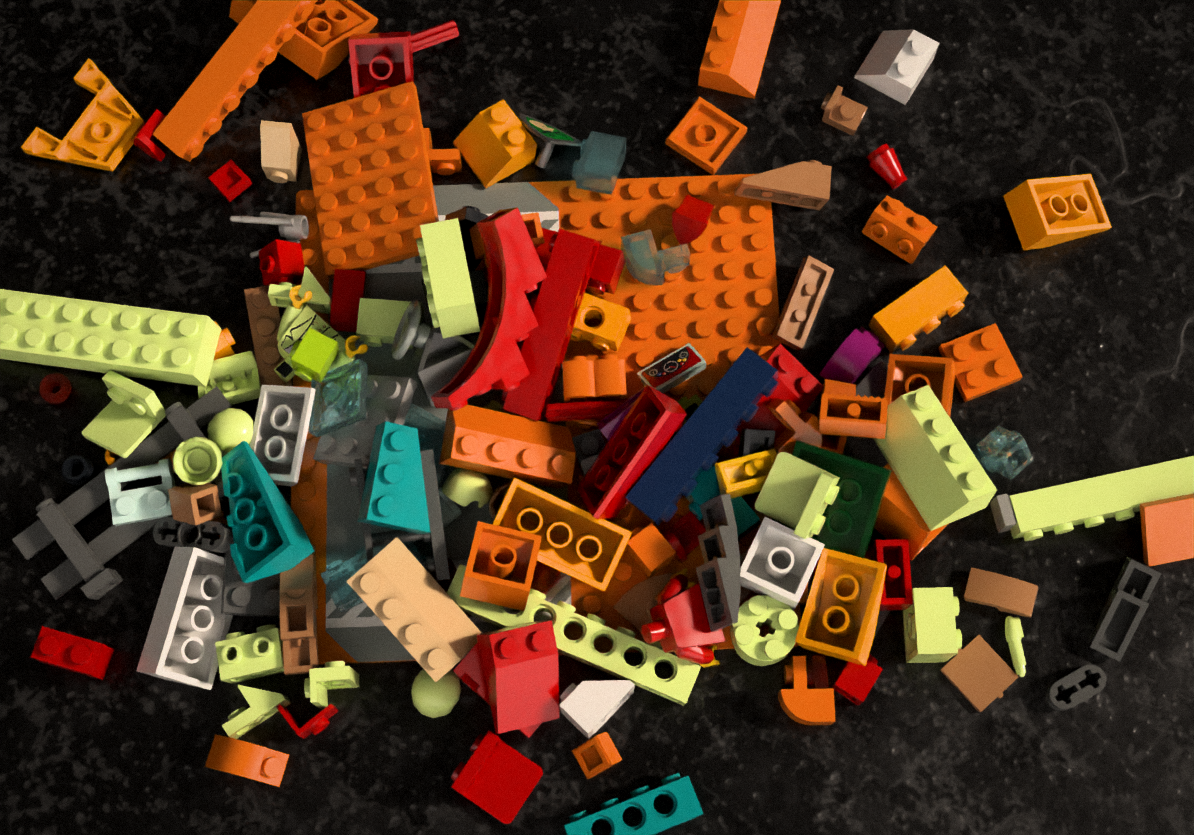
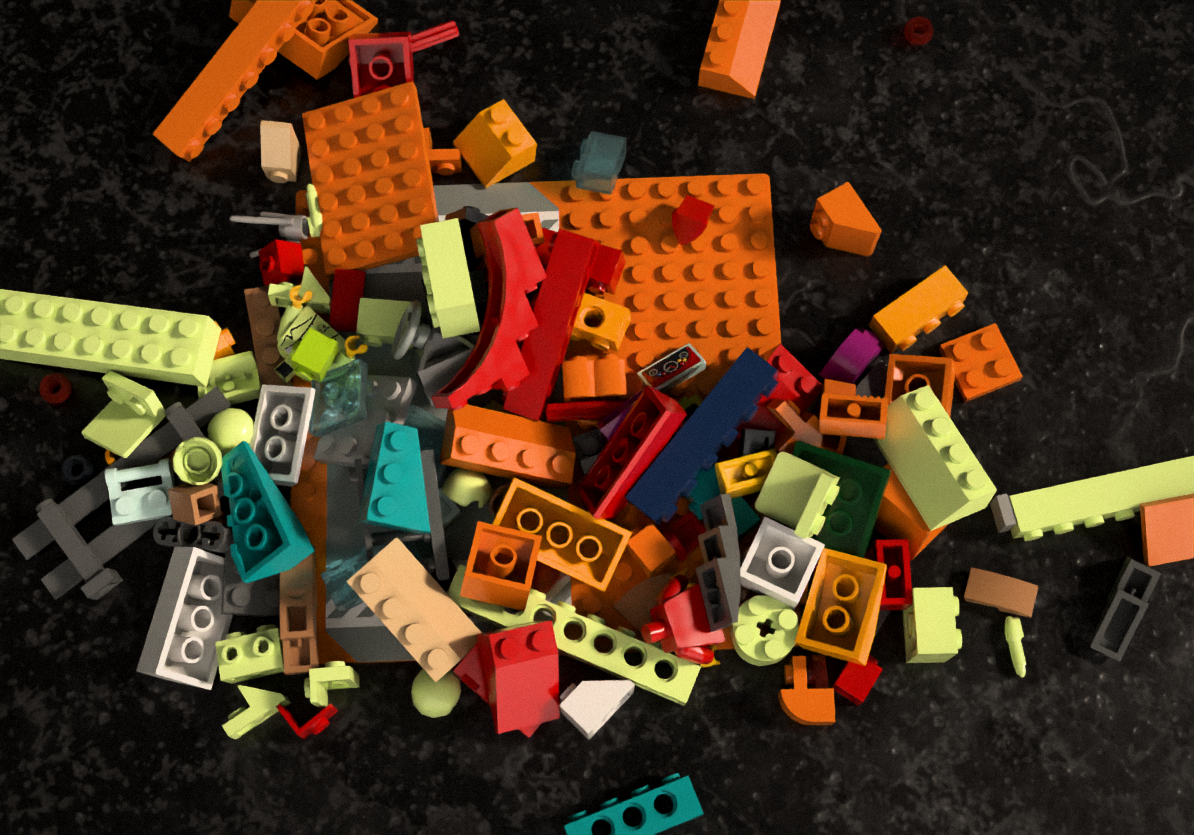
(72, 653): red brick -> none
(101, 132): light orange wing -> none
(145, 137): red tile -> none
(230, 180): red plate -> none
(247, 760): orange brick -> none
(315, 217): none -> yellowish green piece
(496, 777): red bracket -> none
(546, 137): flat silver shield -> none
(597, 755): orange slope -> none
(647, 263): clear light blue brick -> none
(706, 135): orange tile -> none
(798, 184): medium nougat slope -> none
(803, 303): medium nougat plate -> none
(842, 112): medium nougat bracket -> none
(844, 222): none -> orange slope
(886, 164): red cone -> none
(898, 63): white slope -> none
(899, 229): orange bracket -> none
(921, 24): none -> clear red plate
(979, 673): medium nougat piece -> none
(1004, 452): clear light blue brick -> none
(1056, 210): light orange slope -> none
(1072, 681): dark grey beam -> none

